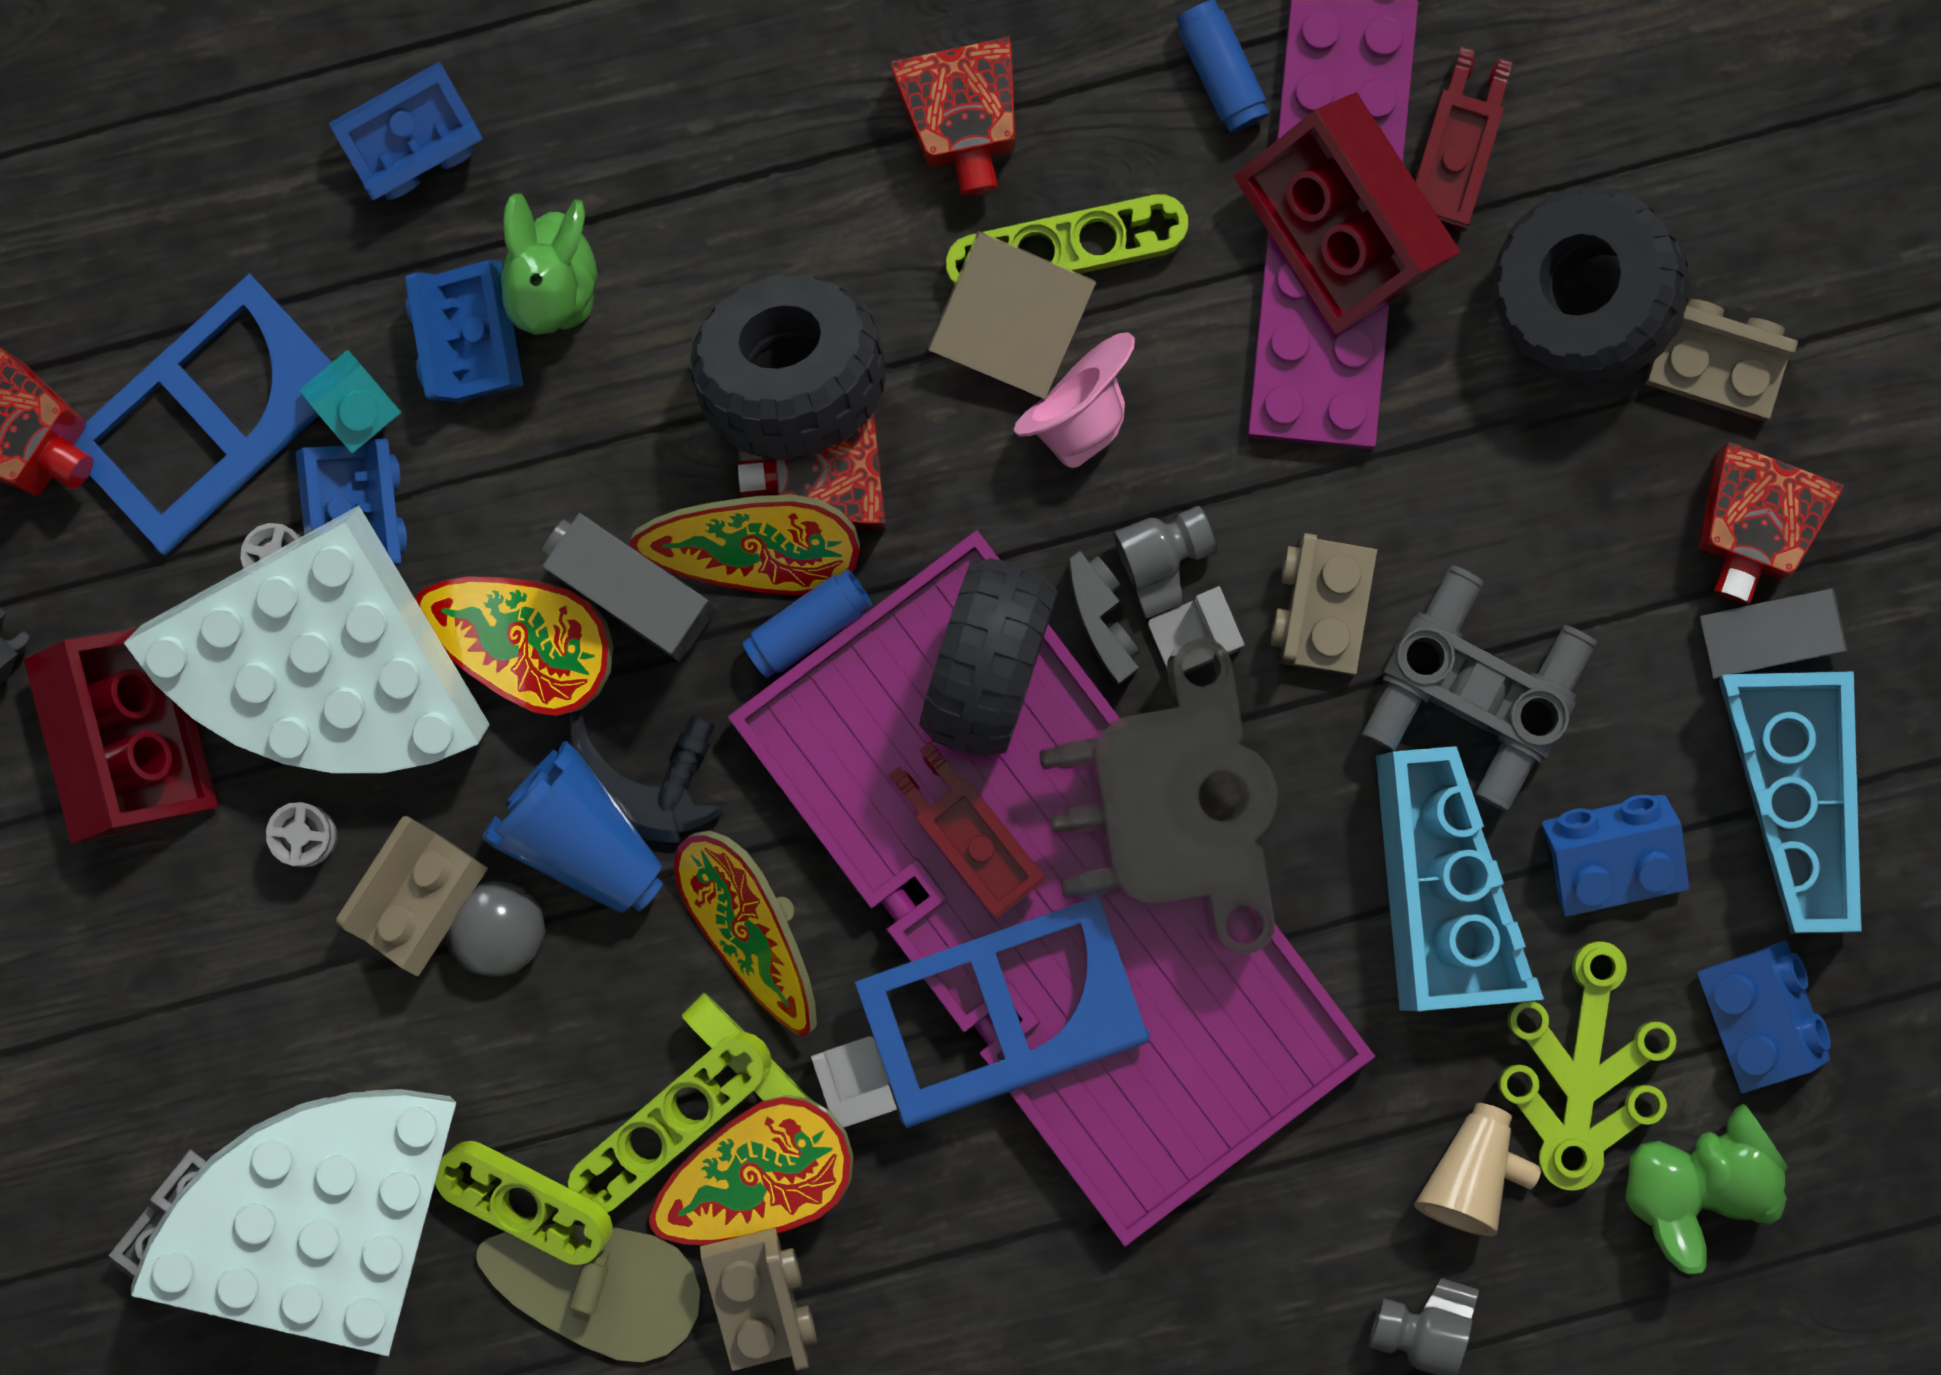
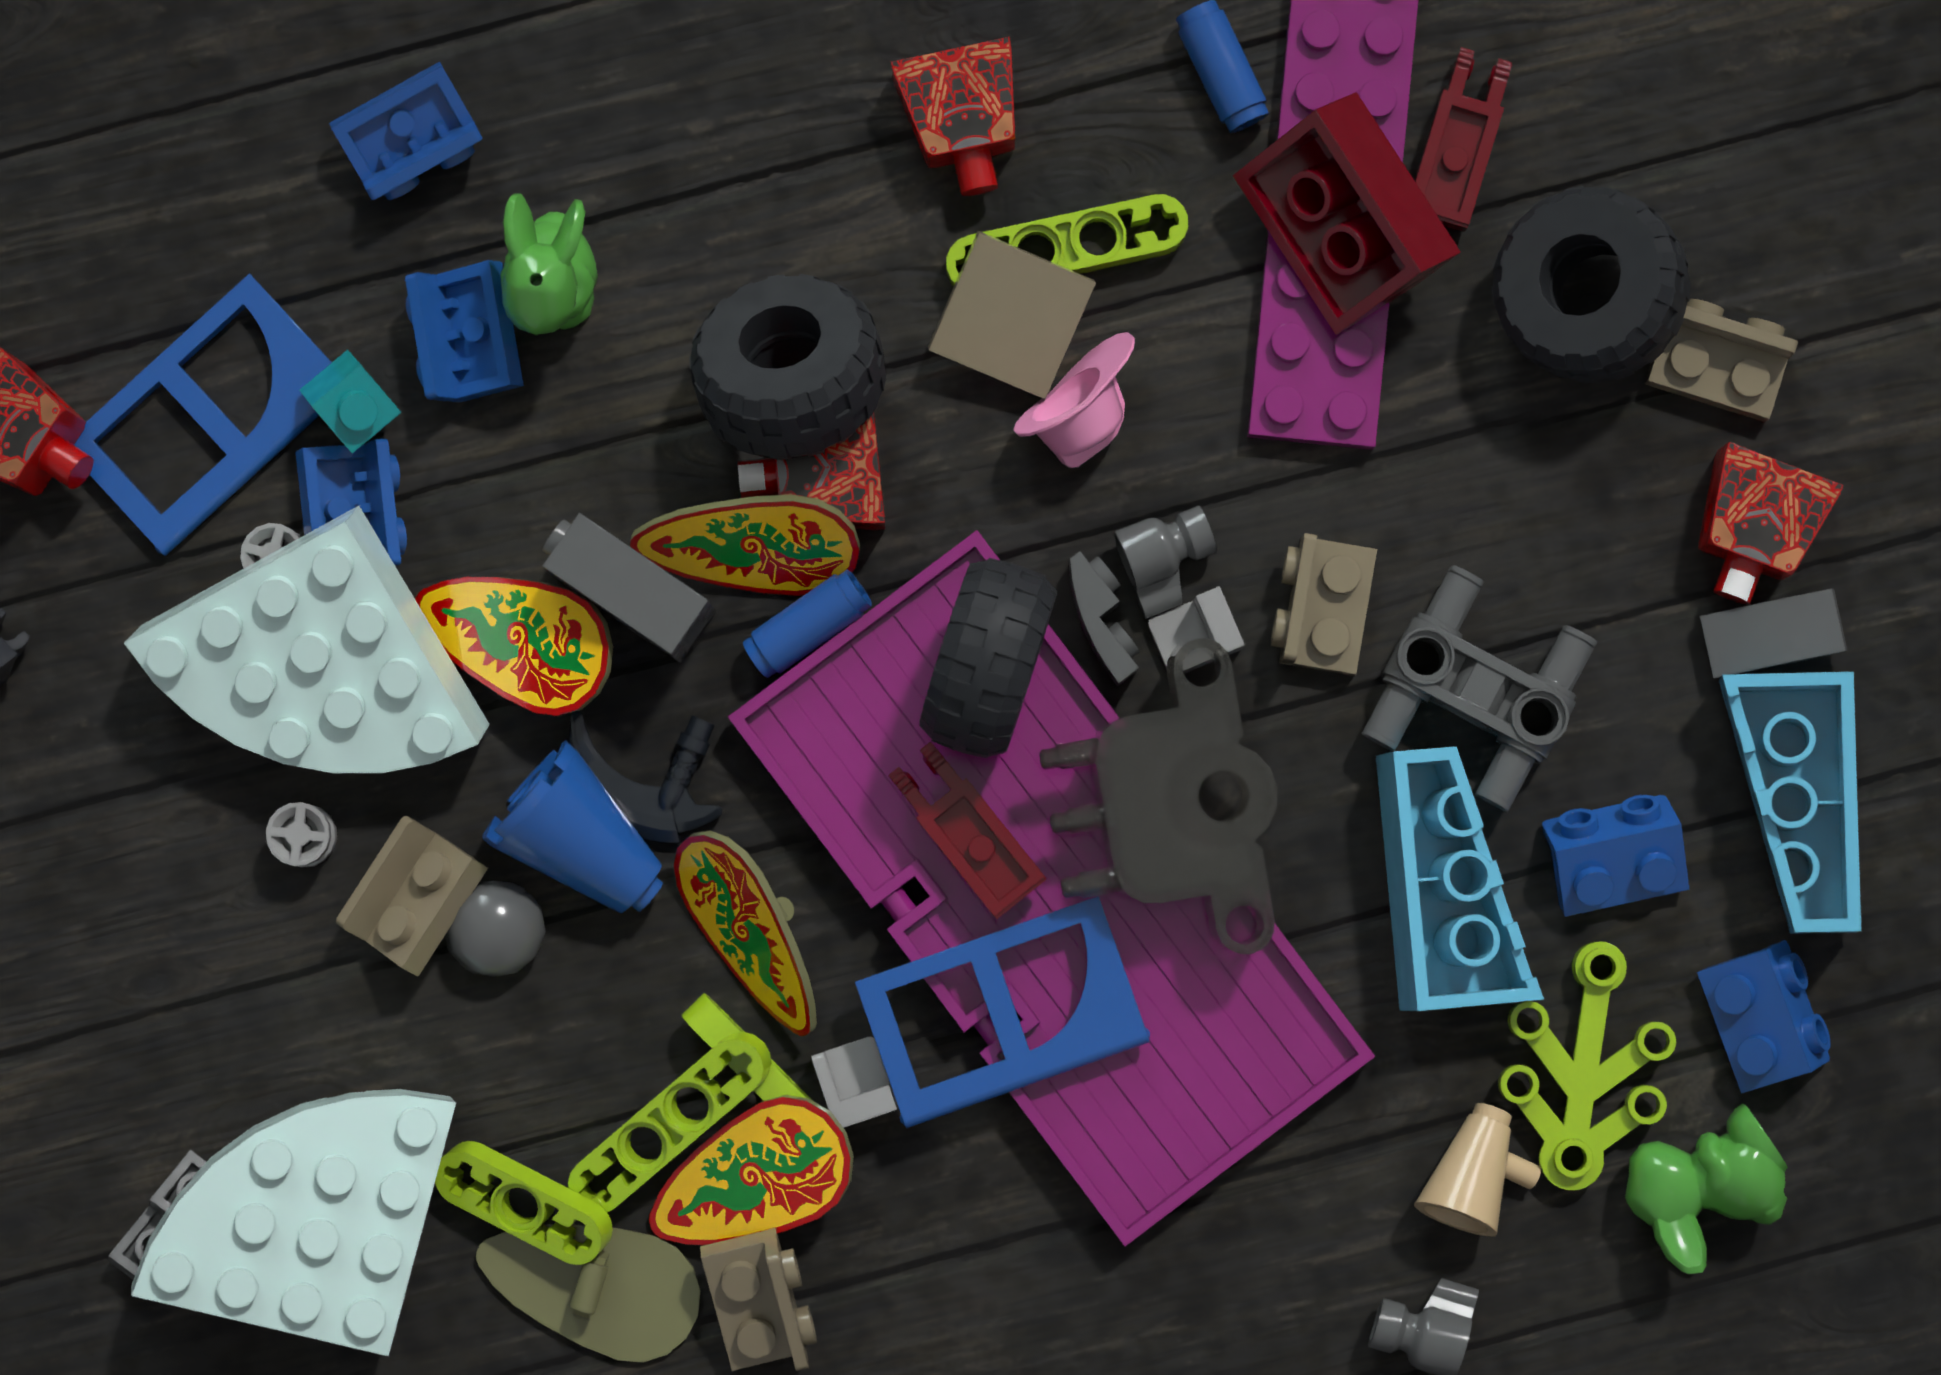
(115, 740): dark red slope -> none

